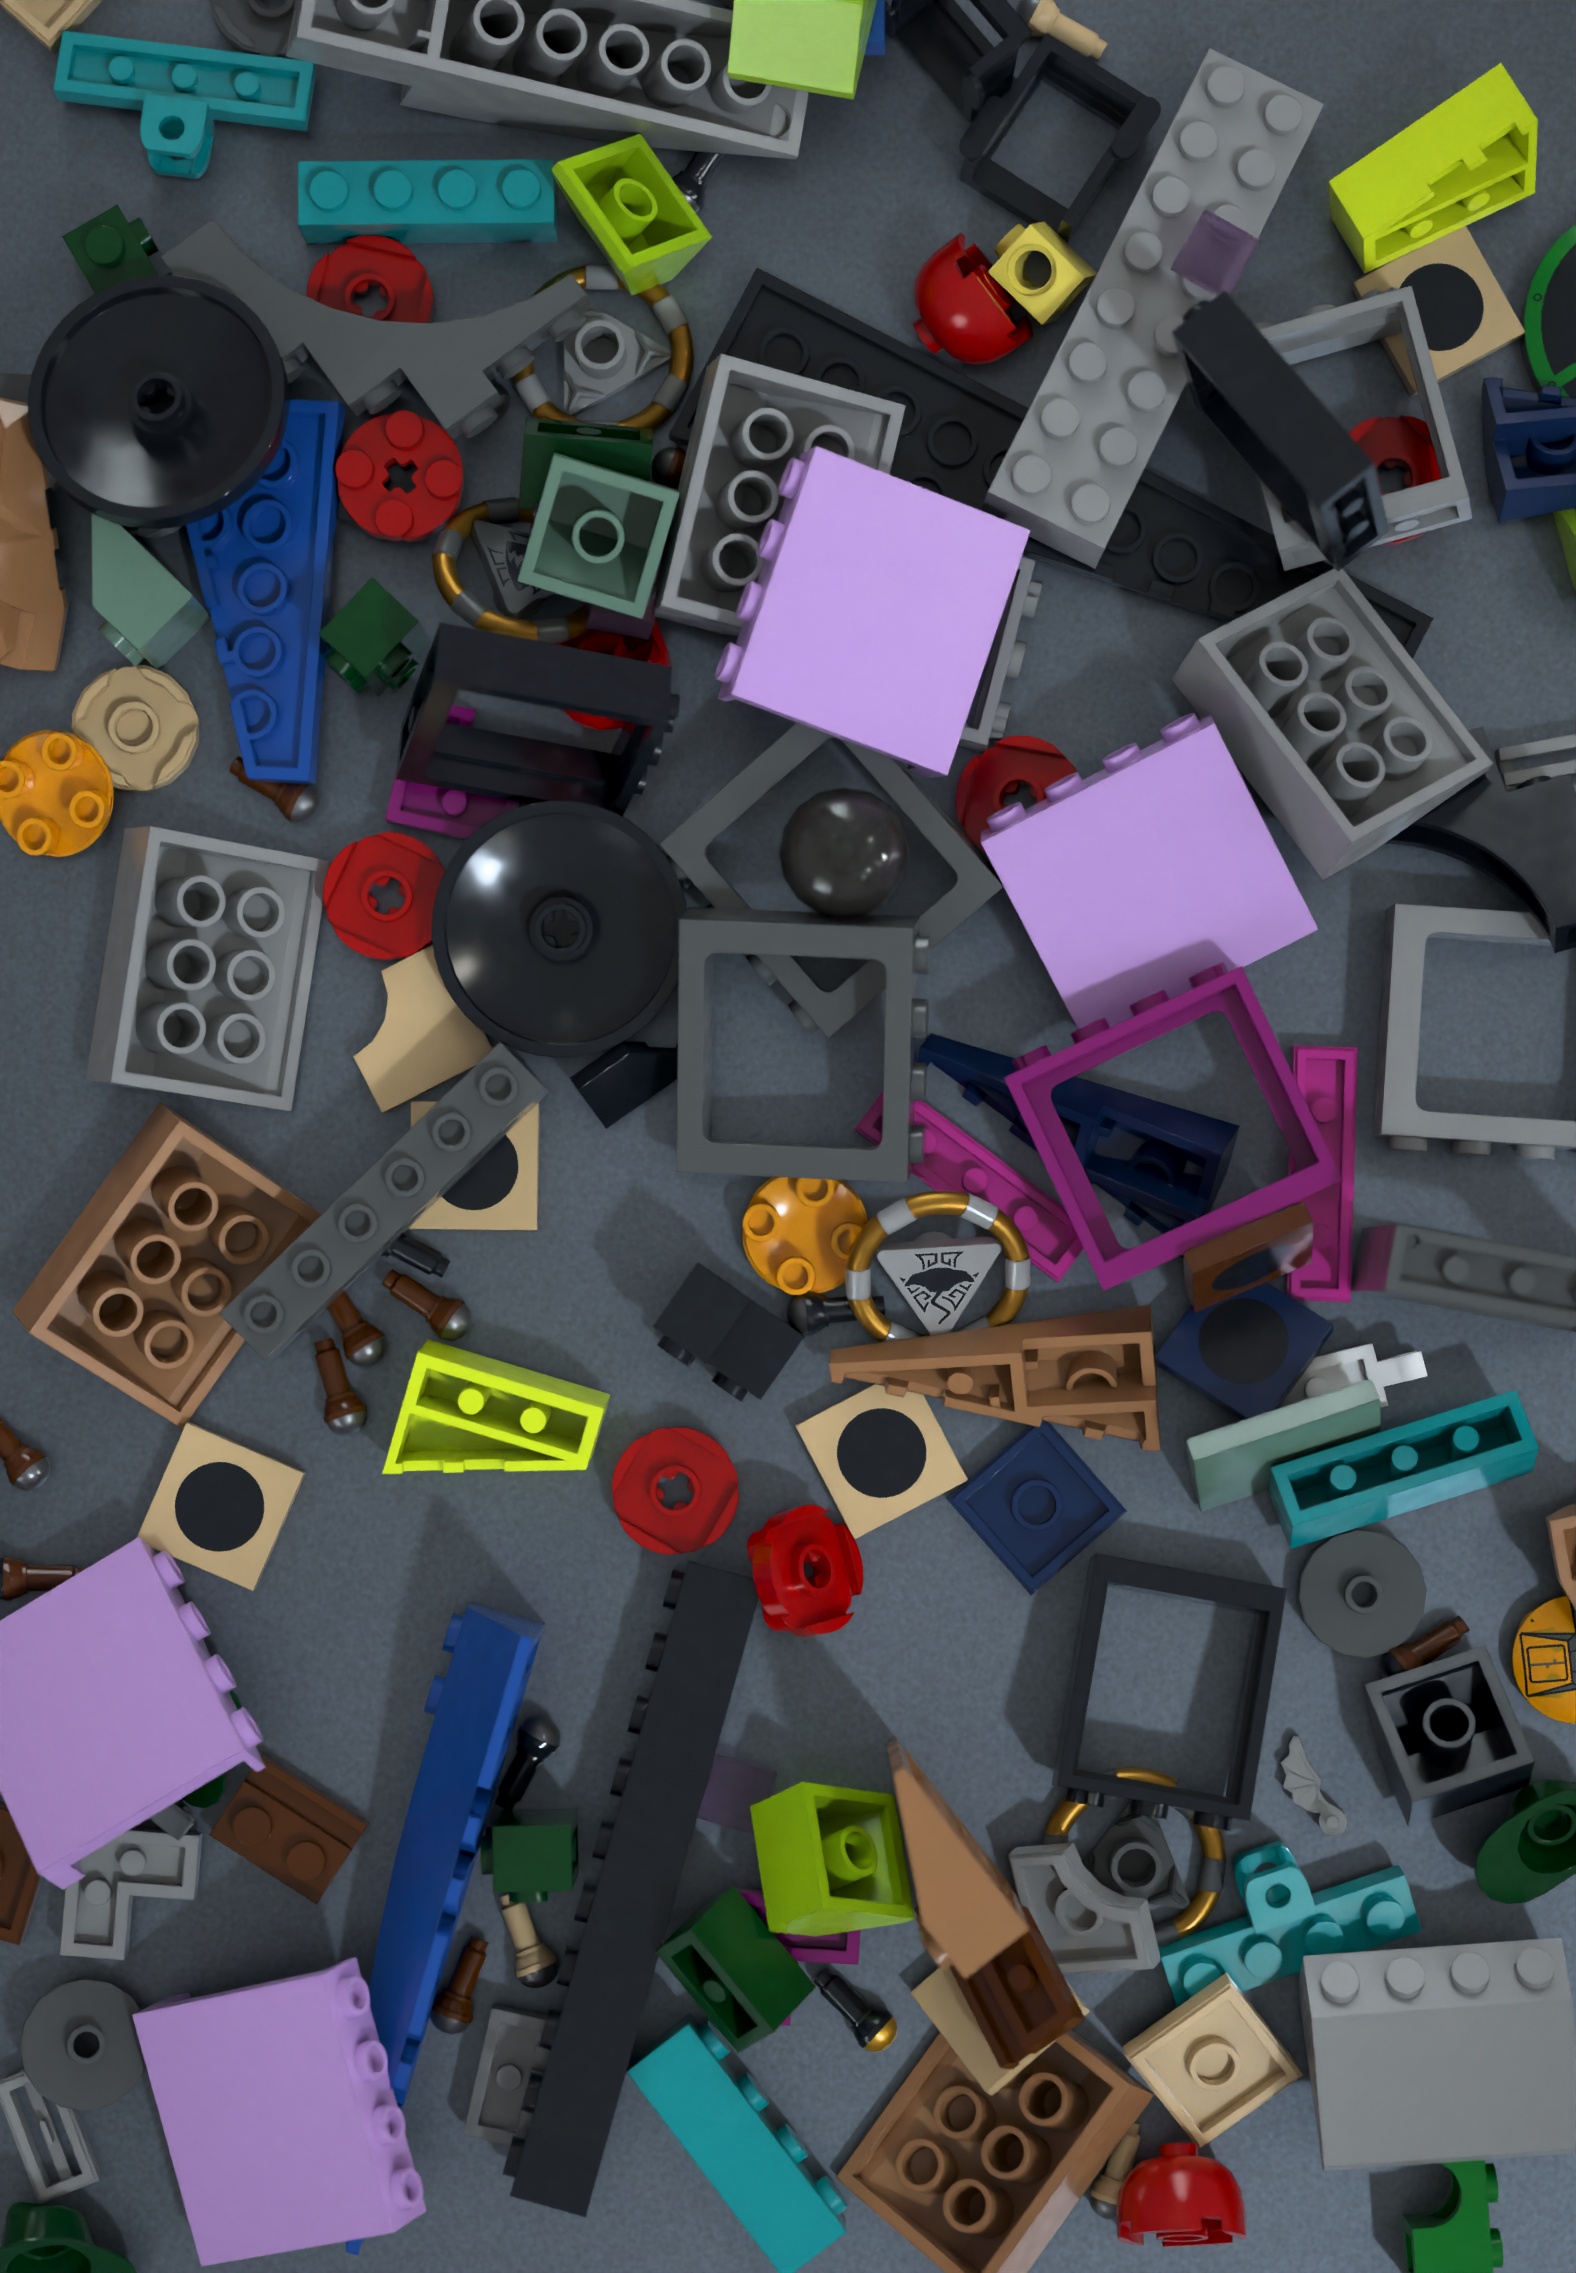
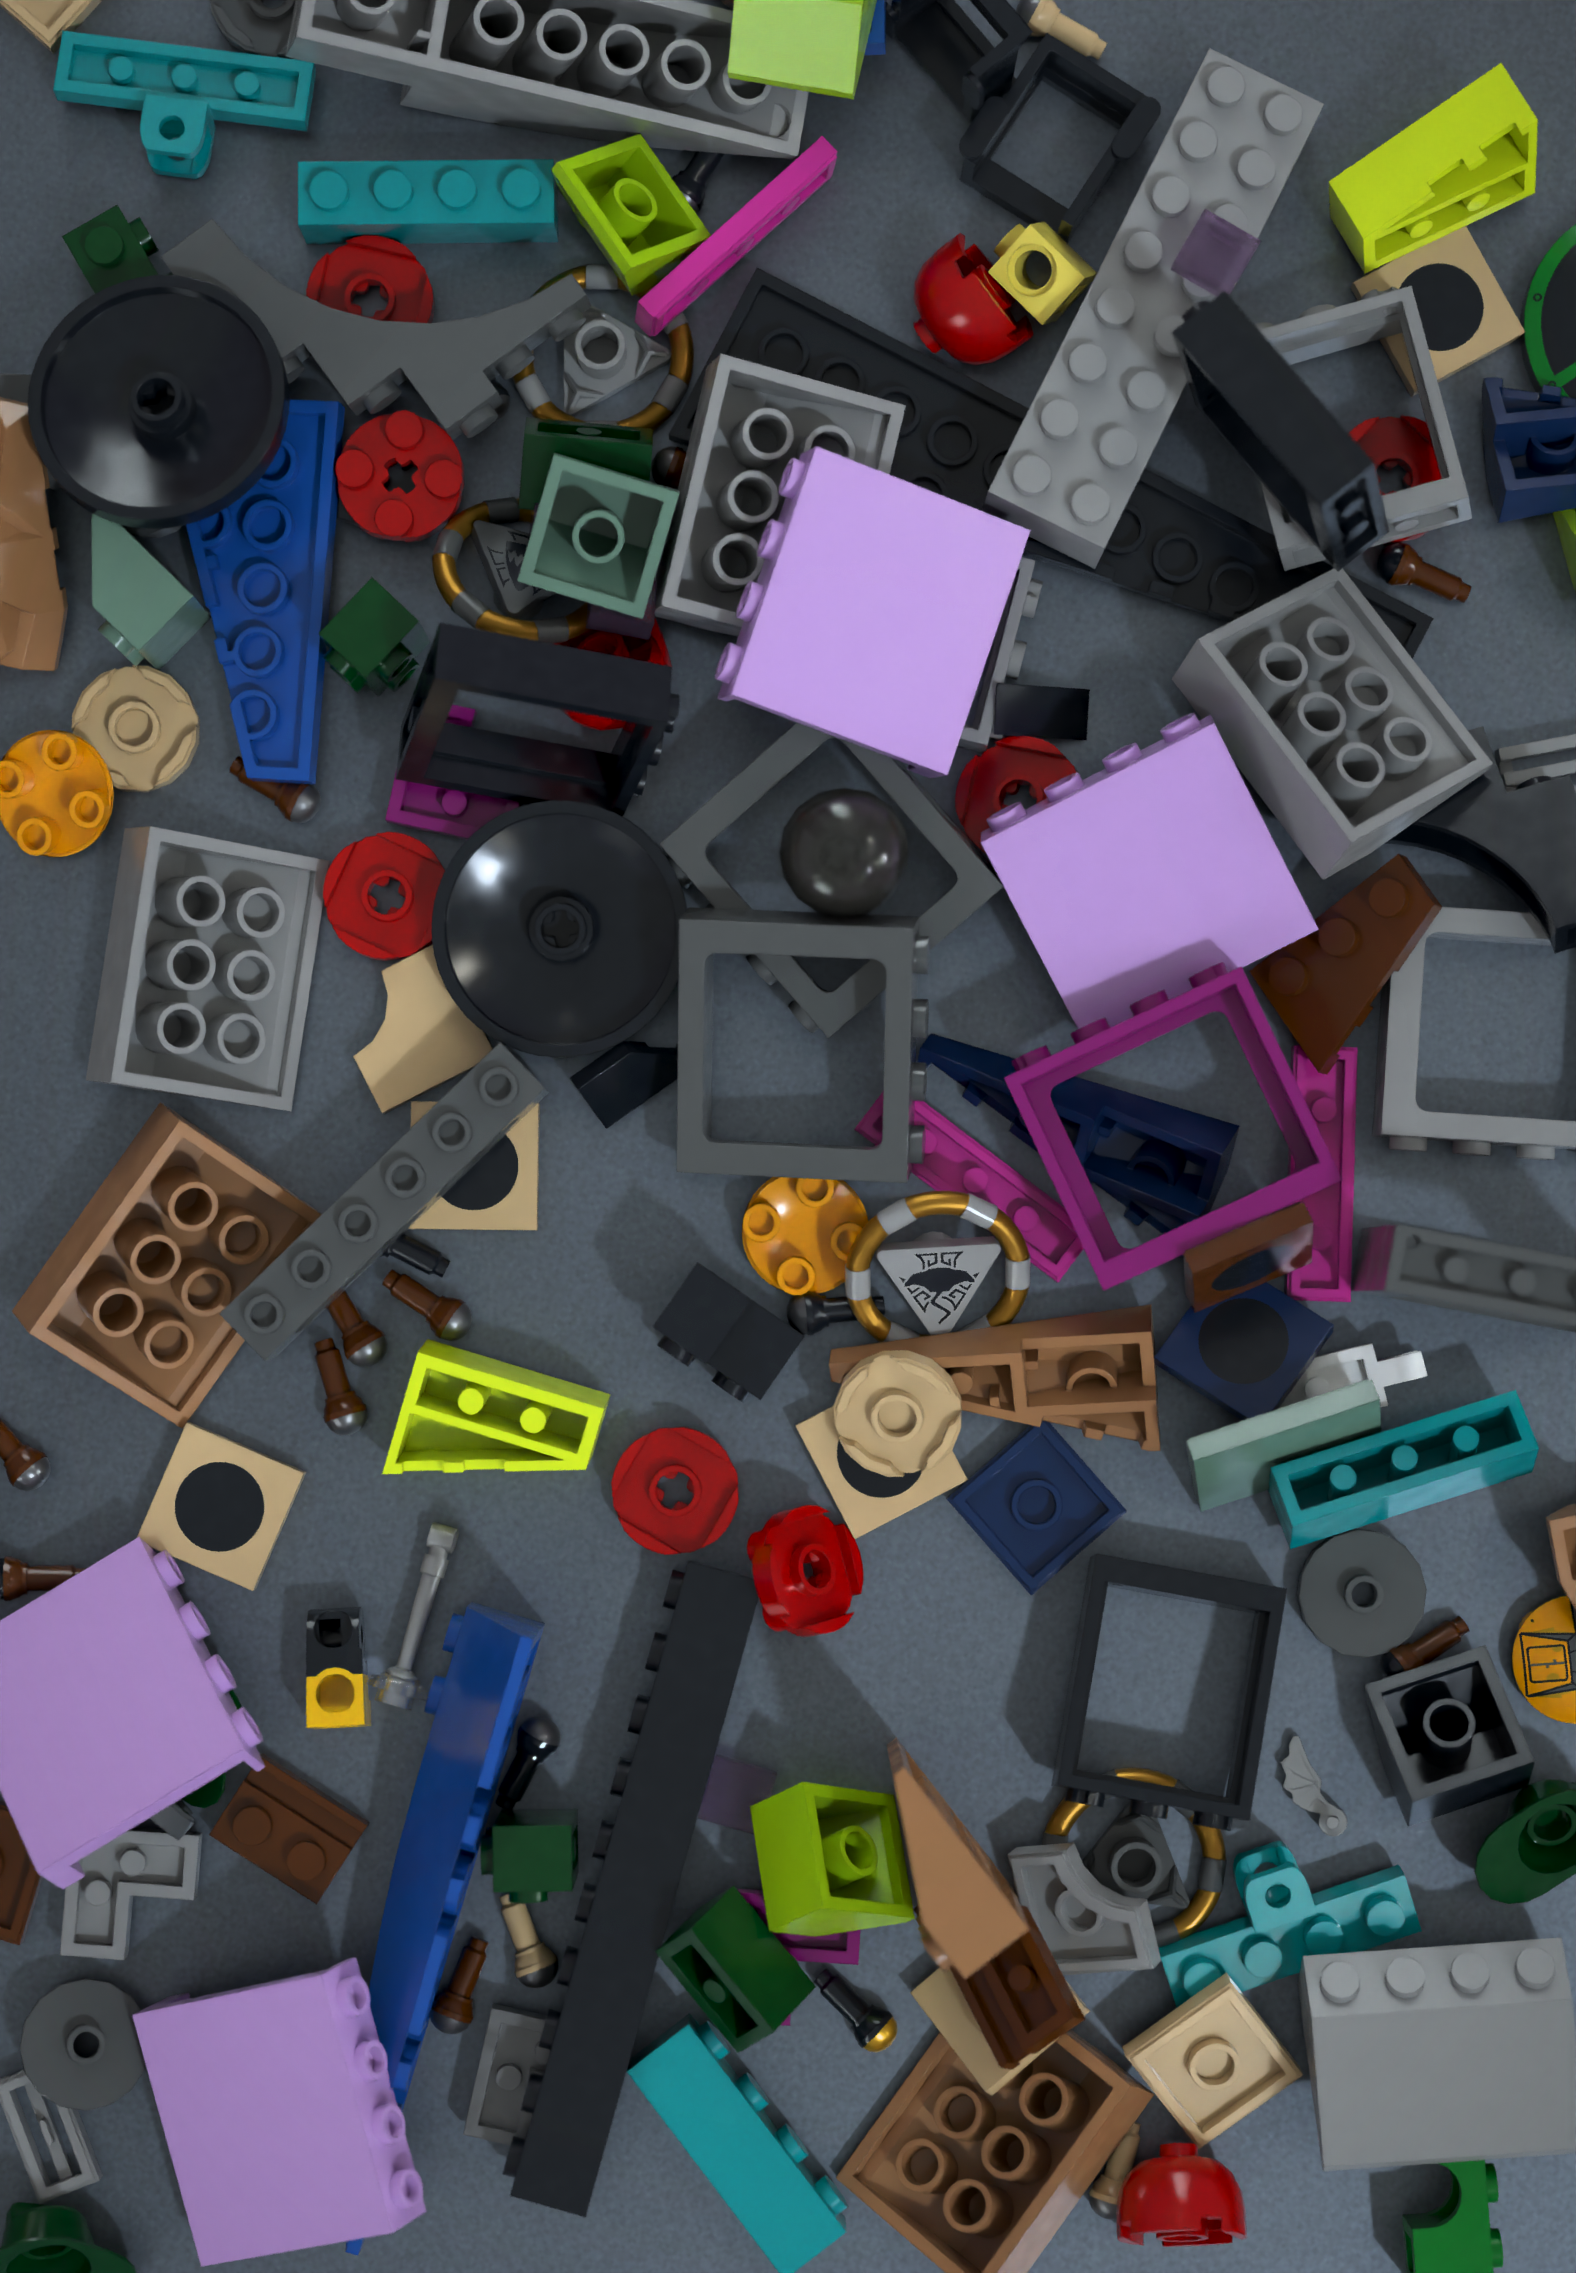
(336, 1669): none -> leg
(398, 1683): none -> light grey piece
(736, 237): none -> dark pink tile
(898, 1413): none -> tan tile
(1041, 711): none -> black sticker
(1333, 975): none -> reddish brown wing
(1402, 566): none -> reddish brown piece

